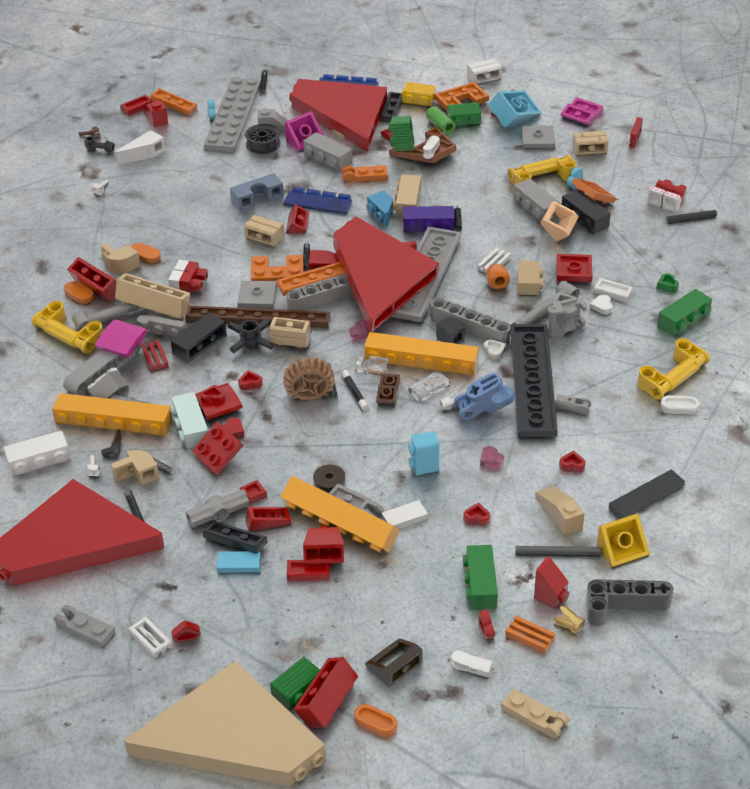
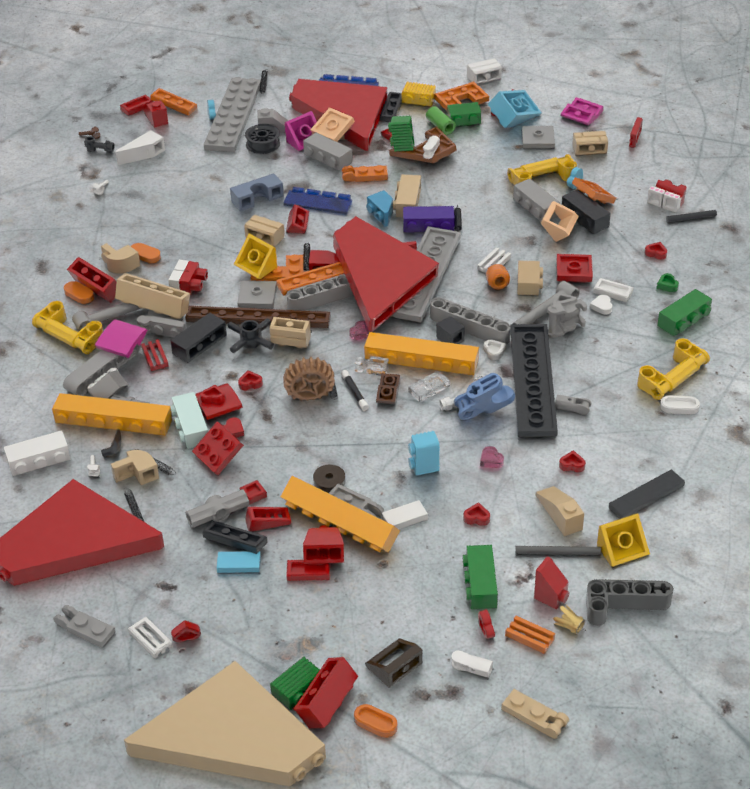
(256, 257): none -> yellow slope
(333, 124): none -> light nougat plate
(656, 250): none -> red tile

